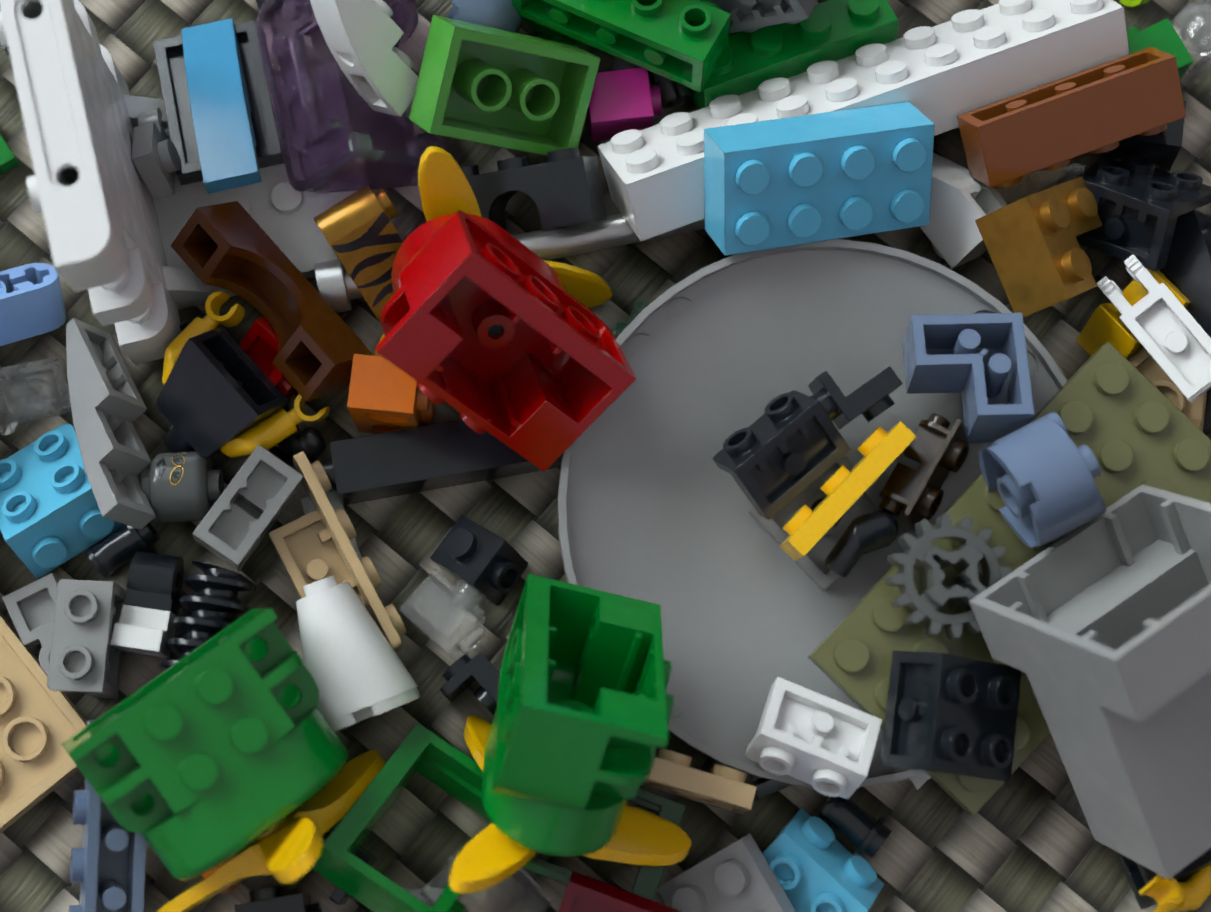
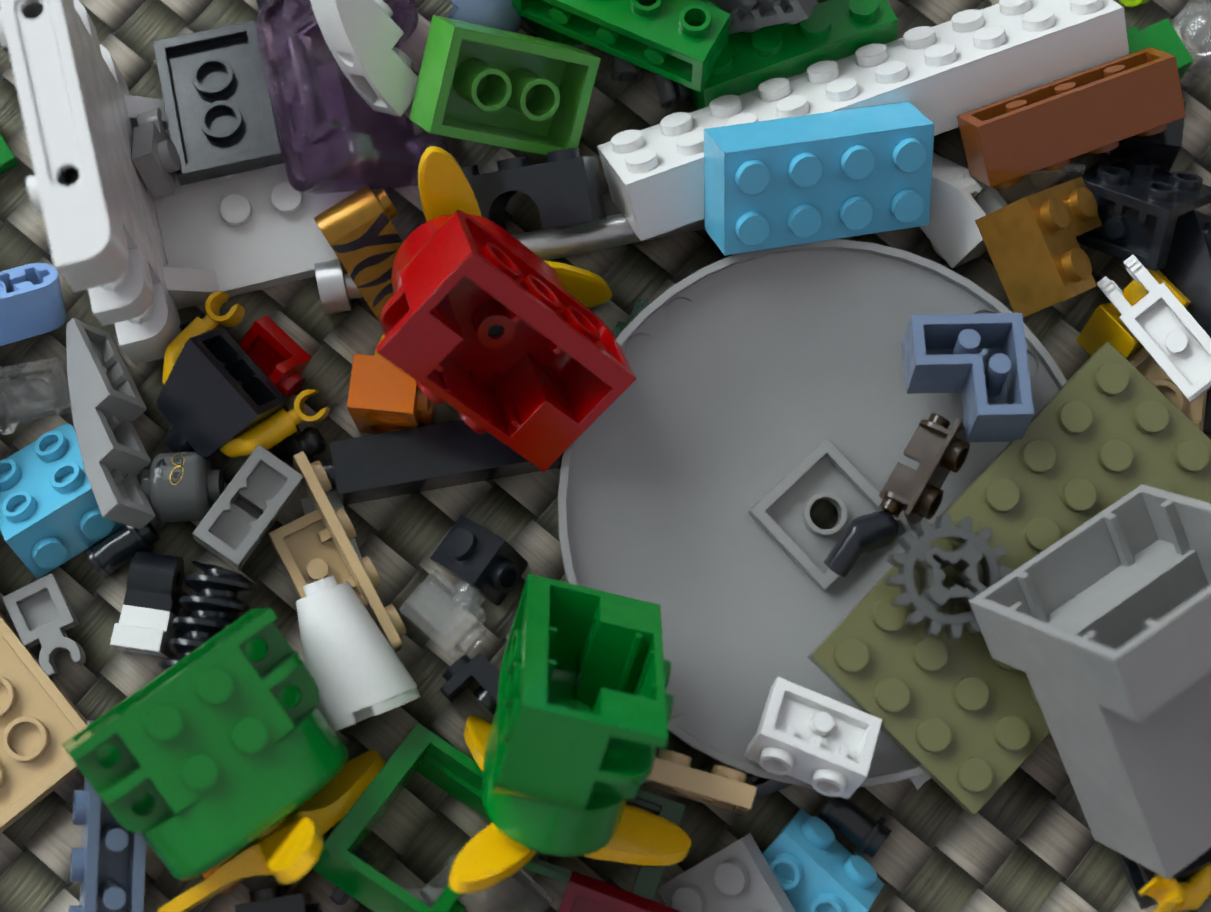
(82, 637): light grey bracket -> none
(220, 106): dark azure slope -> none
(236, 254): reddish brown arch -> none
(622, 102): dark pink brick -> none
(782, 451): black bracket -> none
(844, 489): yellow plate -> none
(867, 400): black bracket -> none
(951, 715): black bracket -> none
(1043, 480): sand blue brick -> none

